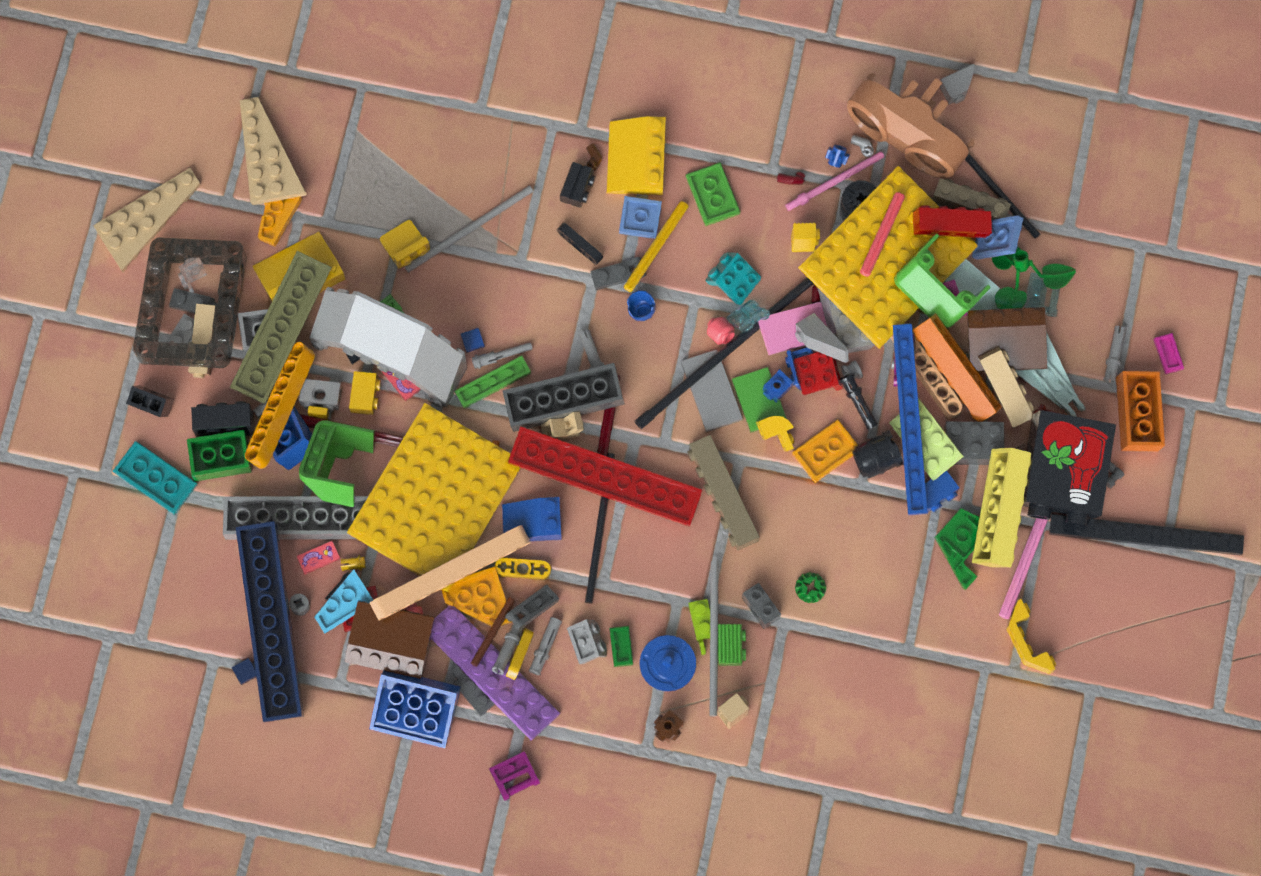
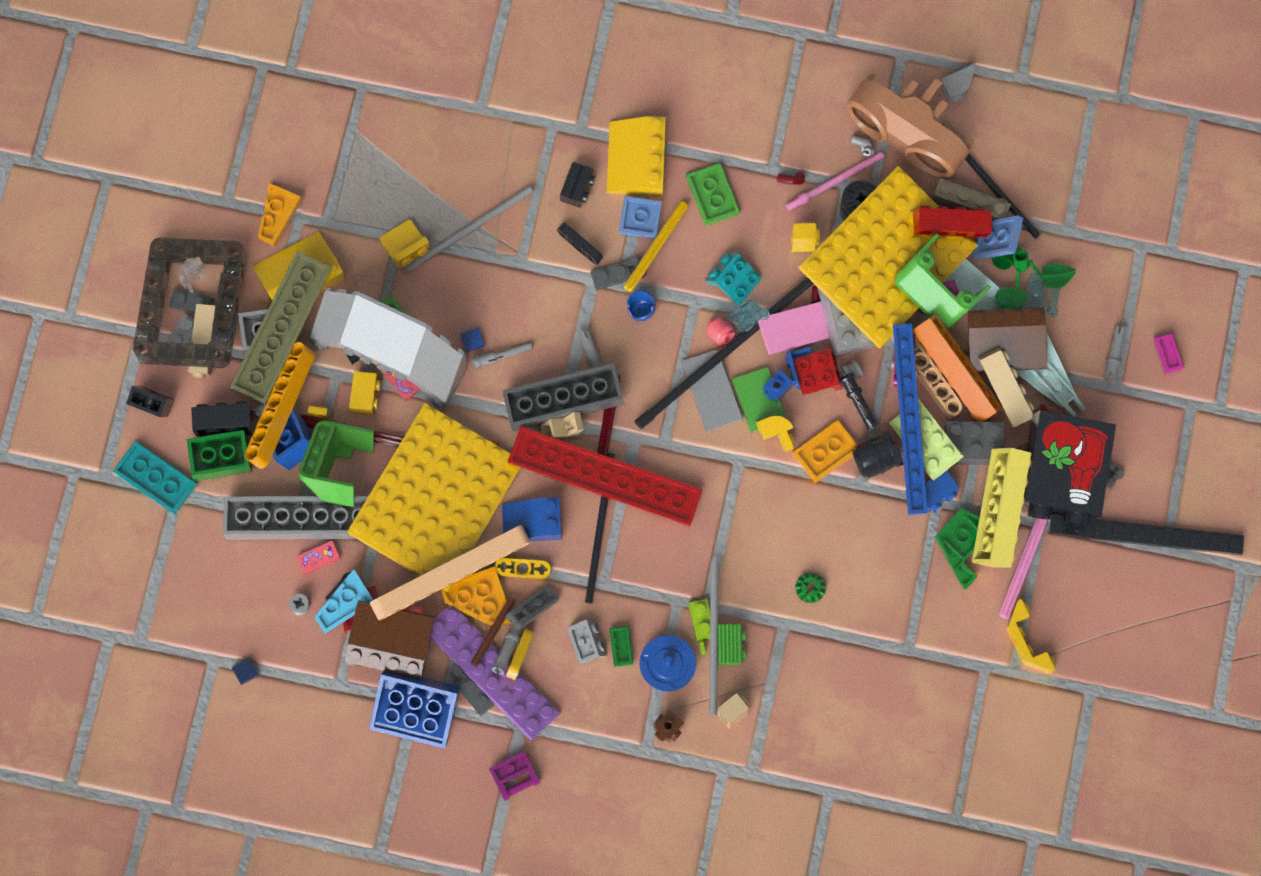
(139, 222): tan wing -> none
(268, 166): tan wing -> none
(269, 622): dark blue brick -> none
(312, 387): light grey brick -> none
(354, 563): yellow pin -> none
(492, 382): bright green plate -> none
(541, 654): light grey pin -> none
(595, 158): reddish brown arm -> none
(724, 493): dark tan brick -> none
(761, 605): dark grey brick -> none
(819, 337): light grey slope -> none
(837, 156): blue gear -> none
(882, 234): coral axle -> none
(1140, 411): orange brick -> none

